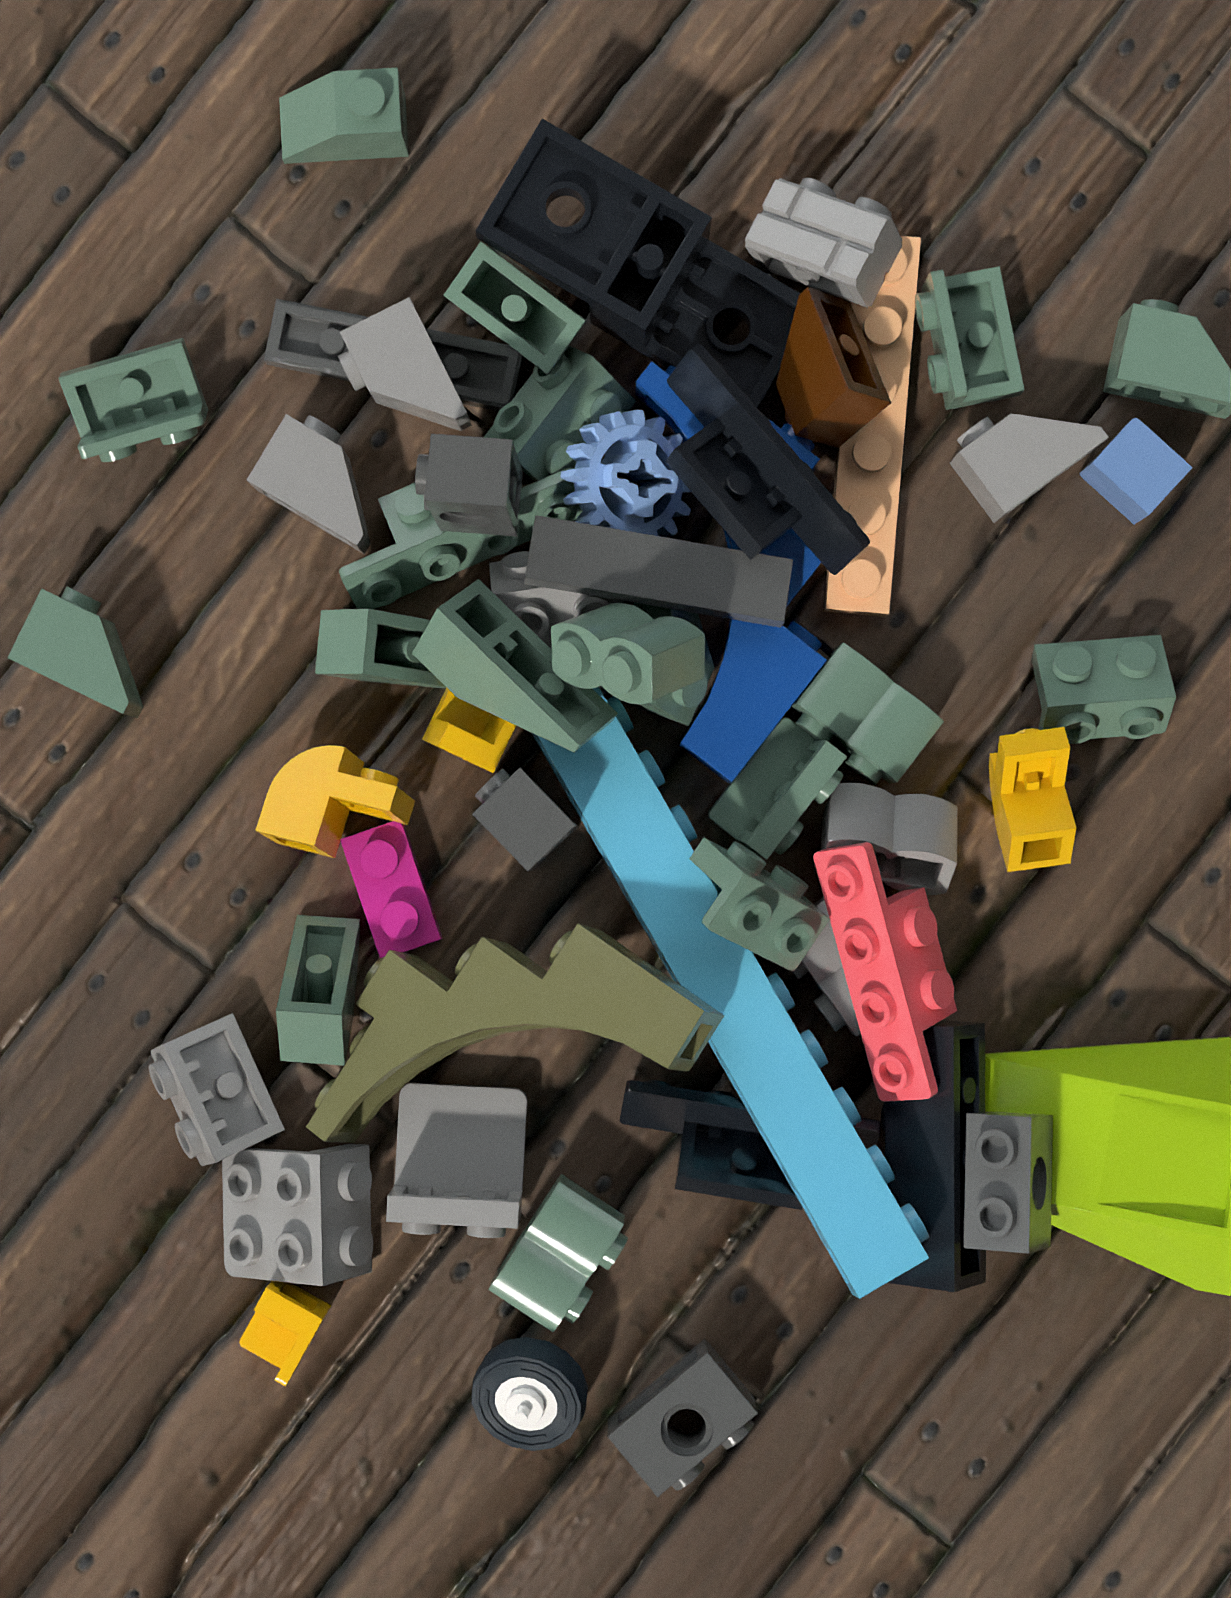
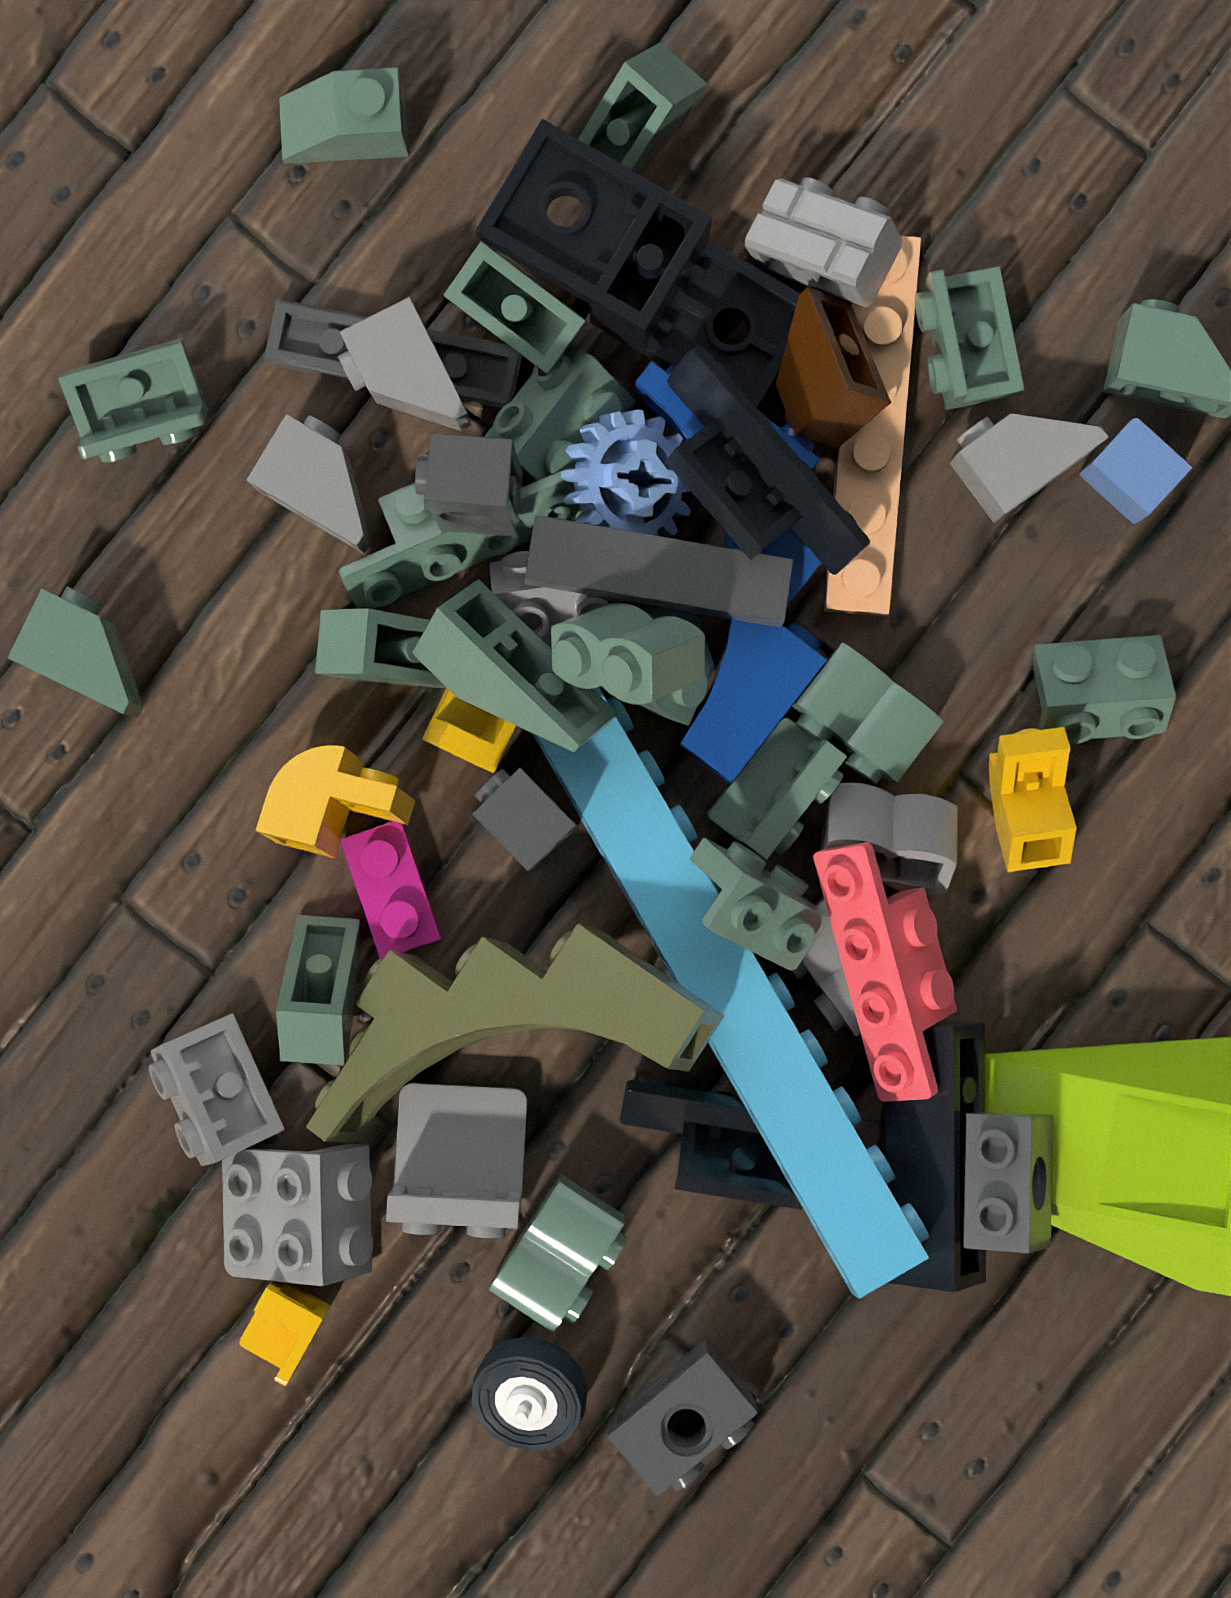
(643, 107): none -> sand green slope

